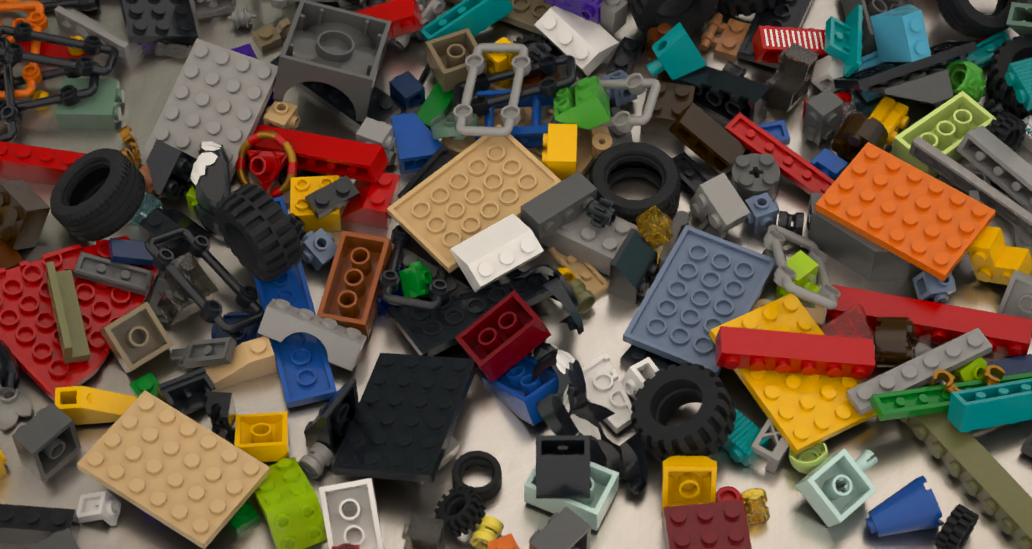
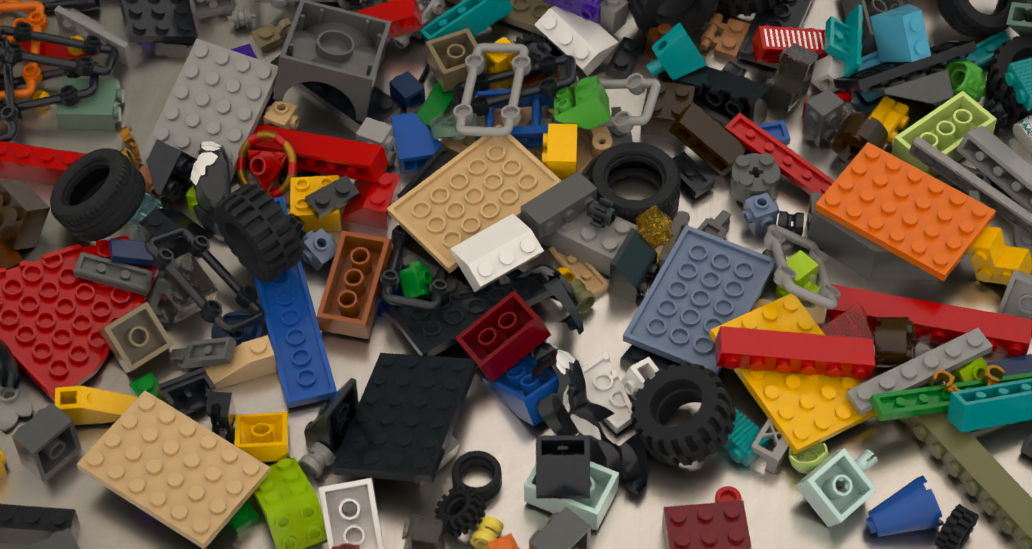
(67, 314): olive fence -> none
(97, 507): white bracket -> none
(341, 343): light grey arch -> none
(618, 97): sand blue brick -> none
(688, 480): yellow slope -> none
(719, 203): light grey brick -> none
(755, 506): clear yellow wheel -> none
(829, 163): blue brick -> none
(932, 288): sand blue brick -> none
(1008, 129): black tyre -> none

